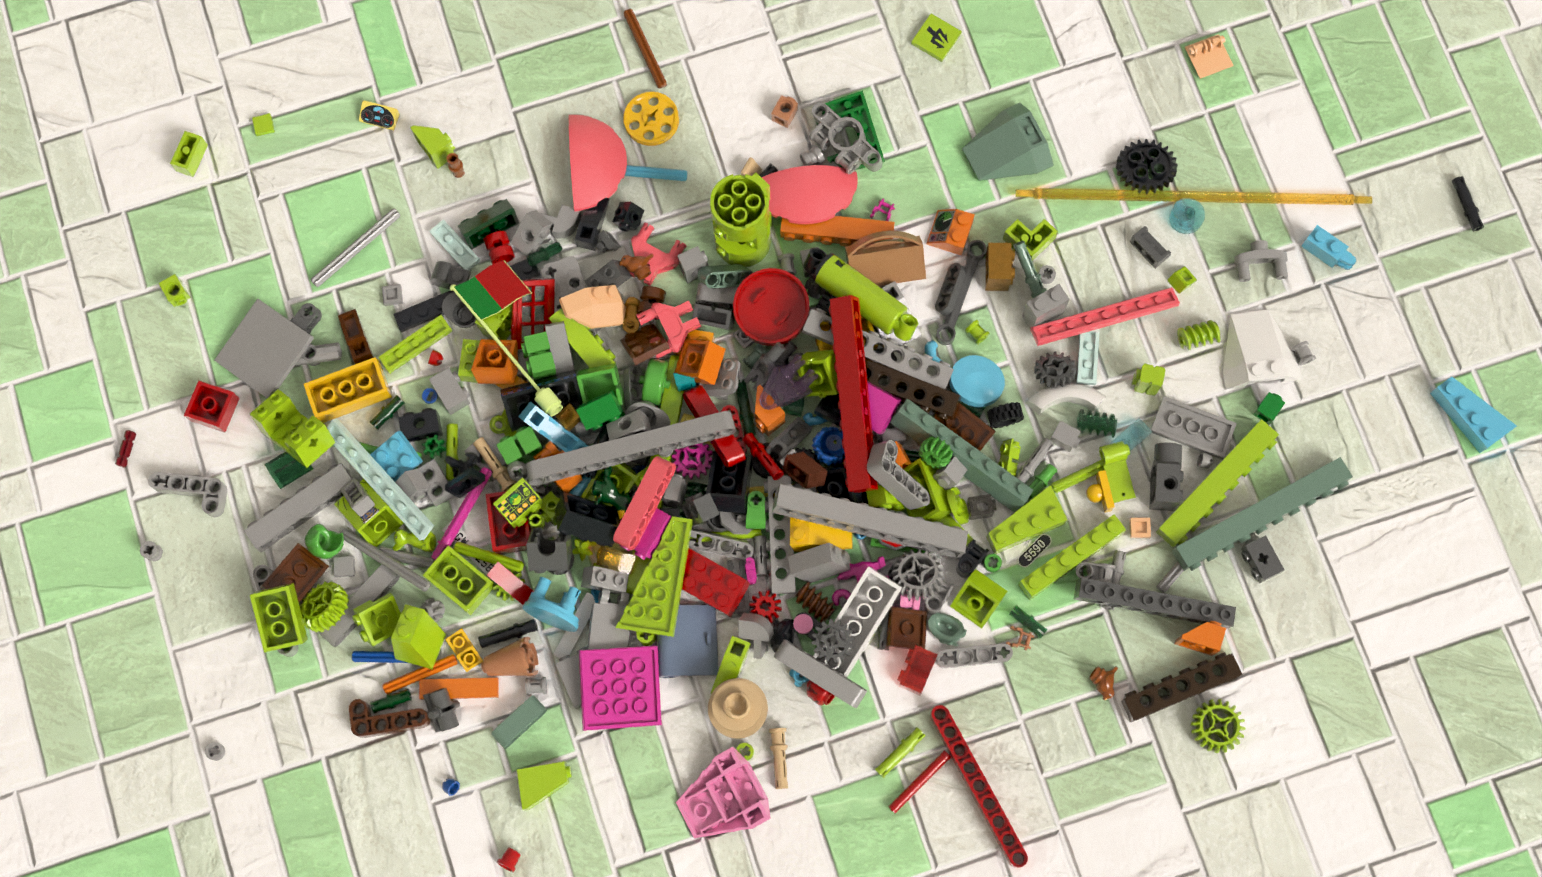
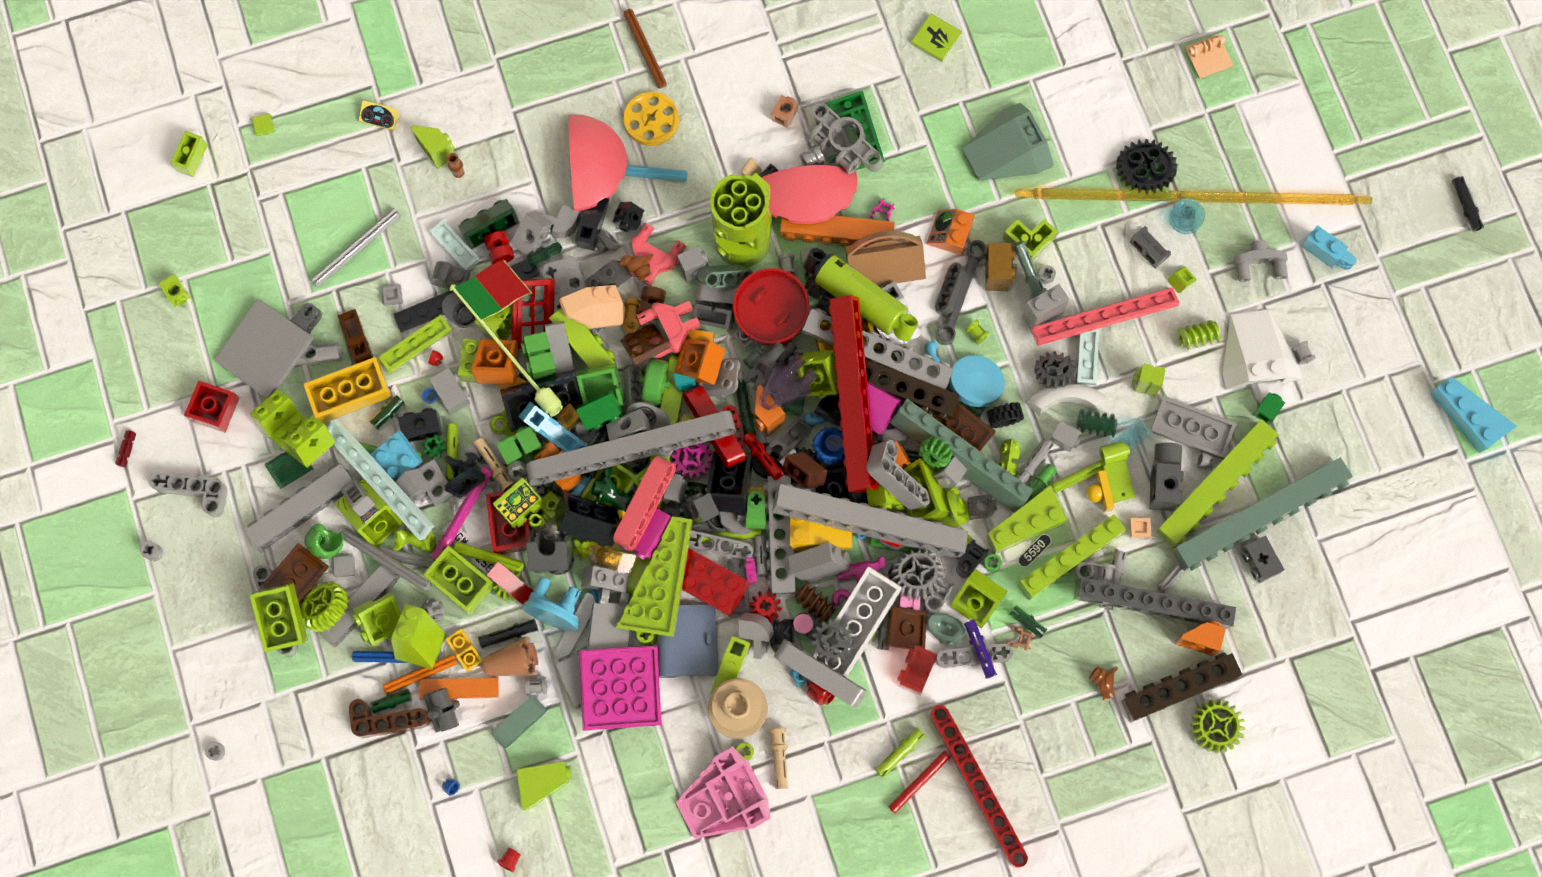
(971, 627): none -> dark purple pin

